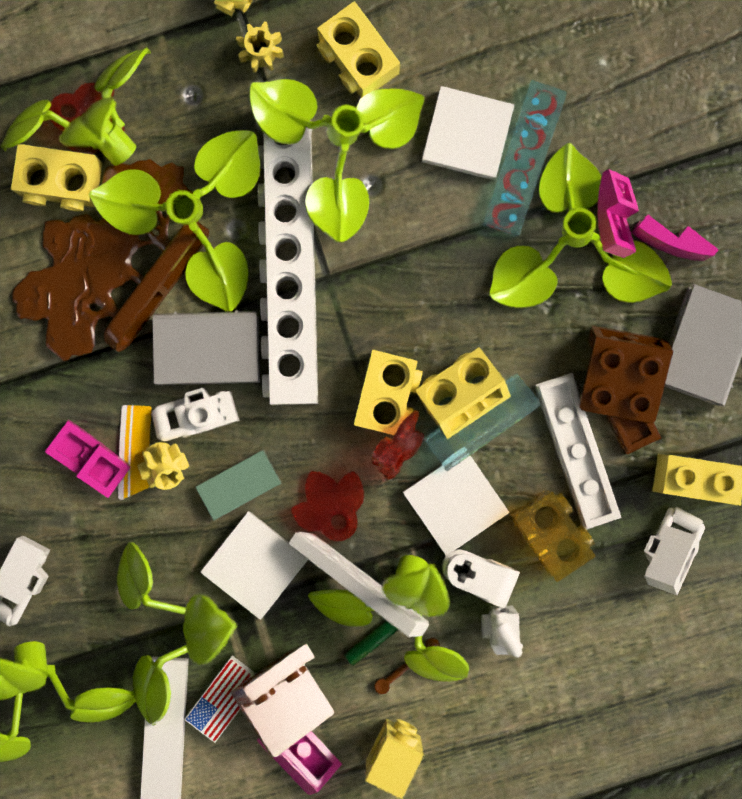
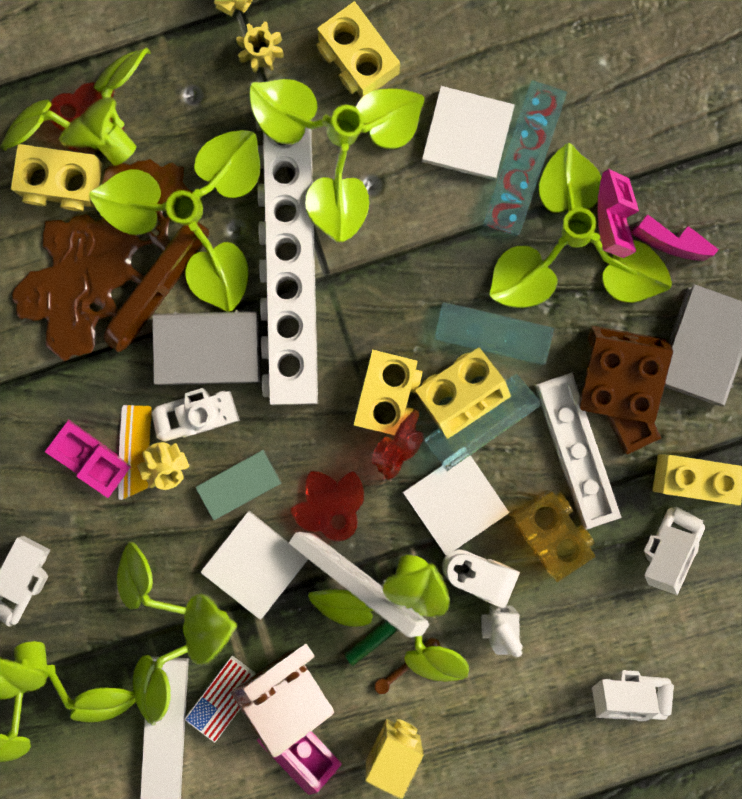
(493, 333): none -> clear light blue tile
(633, 697): none -> white piece

